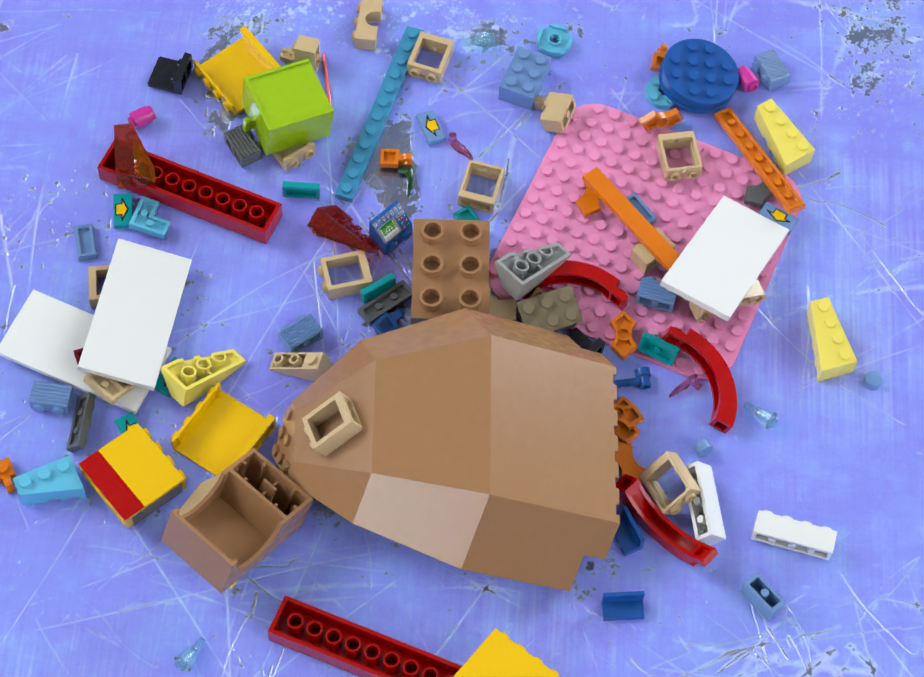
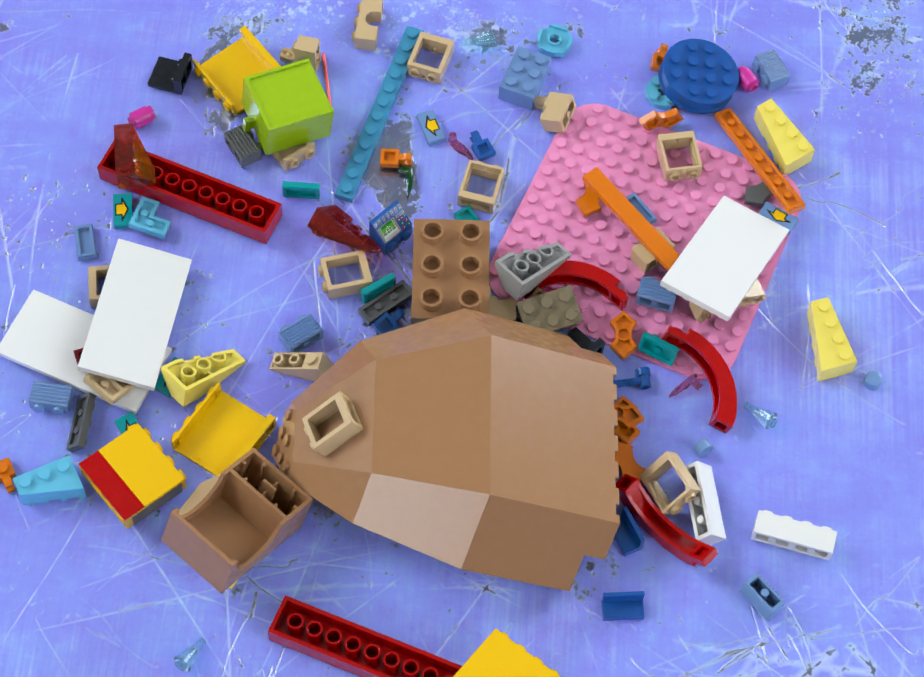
(481, 148): none -> blue plate

